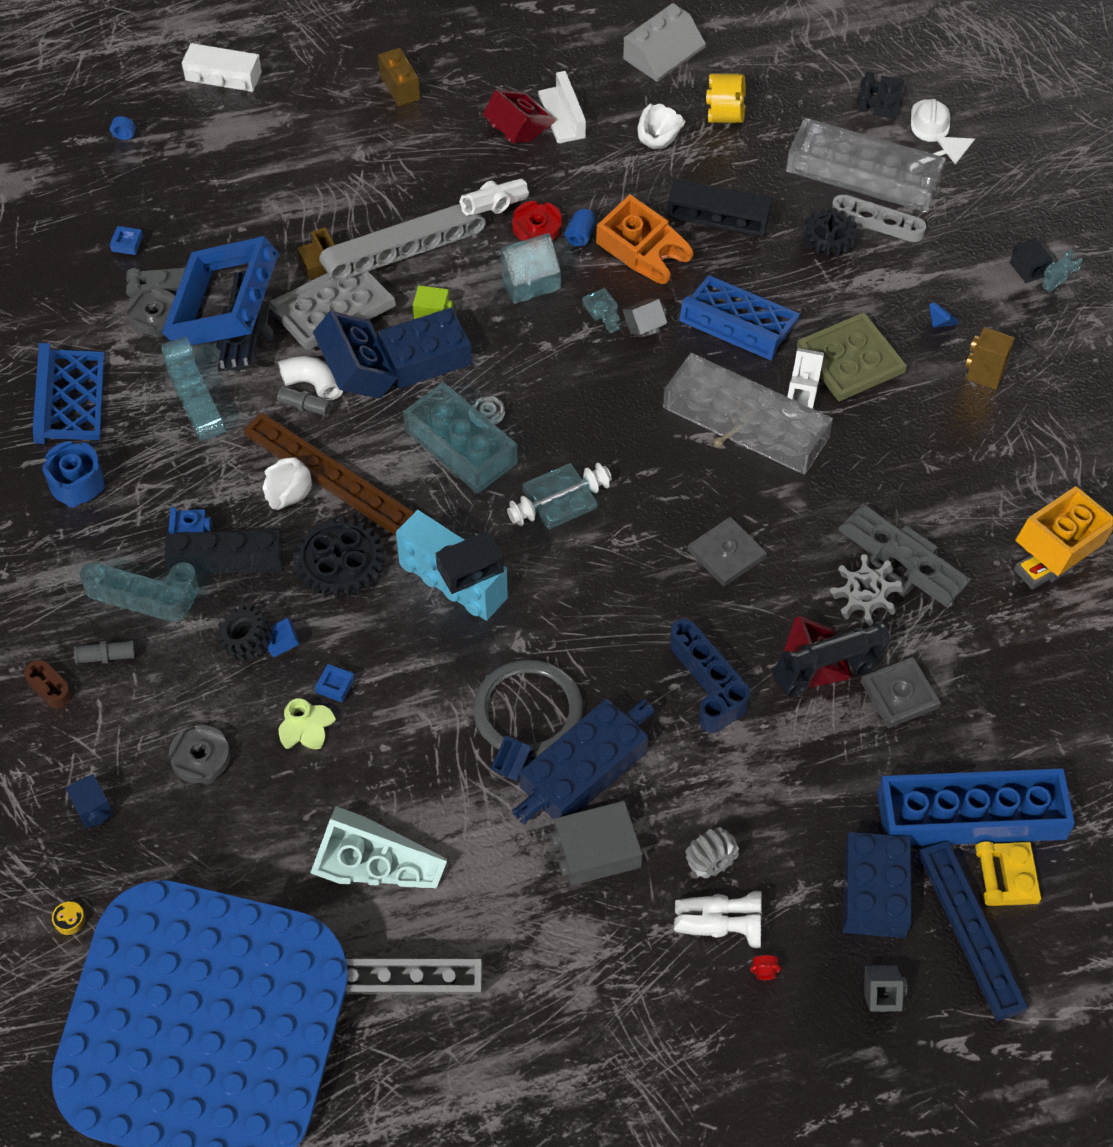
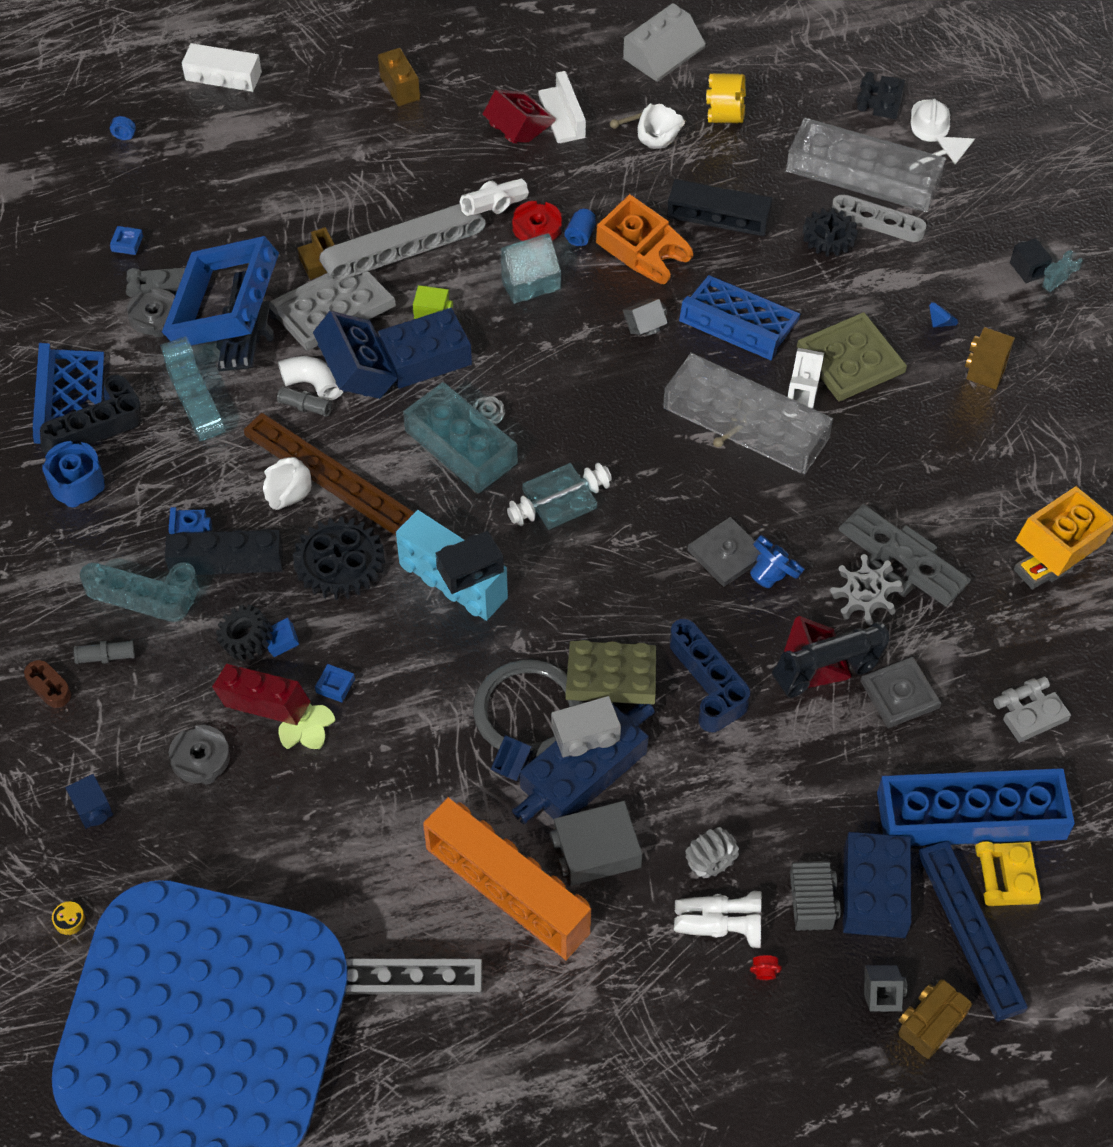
(99, 421): none -> black beam
(261, 694): none -> dark red brick
(370, 853): light aqua wedge -> none
(508, 877): none -> orange brick
(585, 727): none -> light grey brick
(603, 306): clear light blue plate -> none
(611, 670): none -> olive plate
(615, 123): none -> dark tan hinge
(773, 564): none -> blue plate
(813, 895): none -> dark grey brick
(934, 1018): none -> pearl gold brick
(1036, 716): none -> light grey plate

